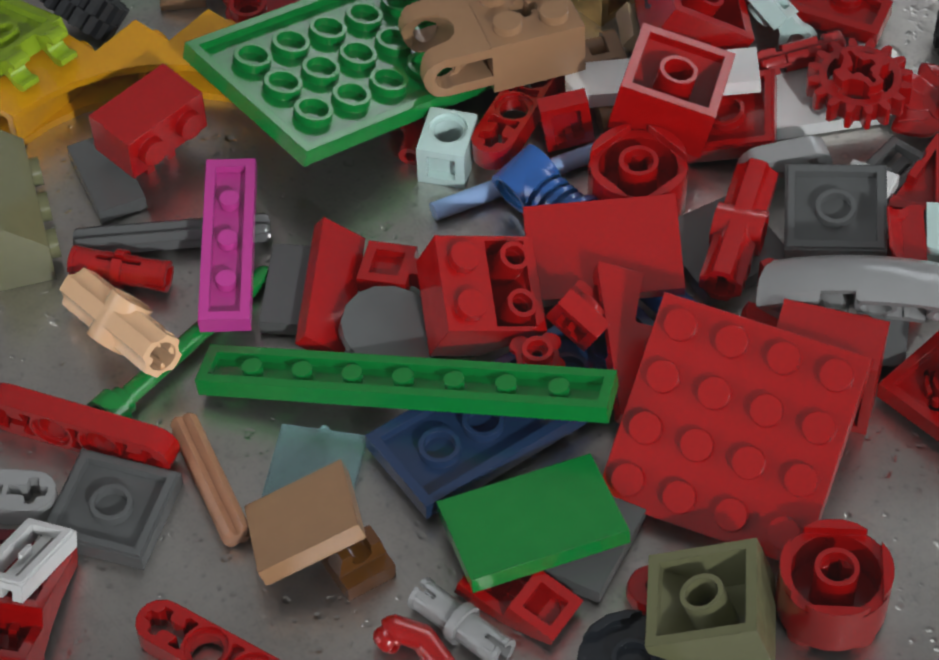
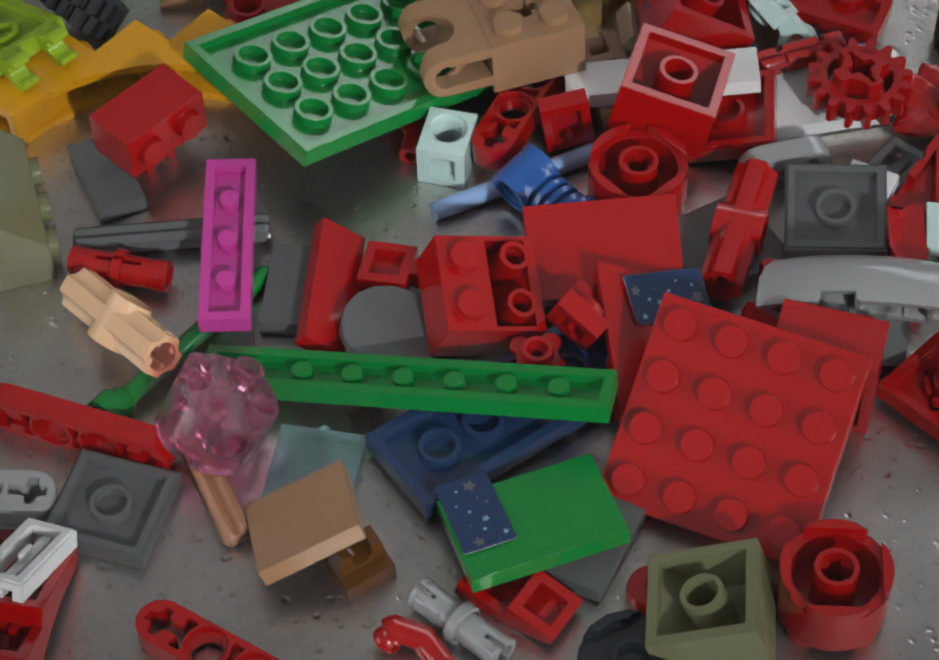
(217, 413): none -> clear pink brick
(475, 512): none -> dark blue sticker
(647, 290): none -> dark blue sticker

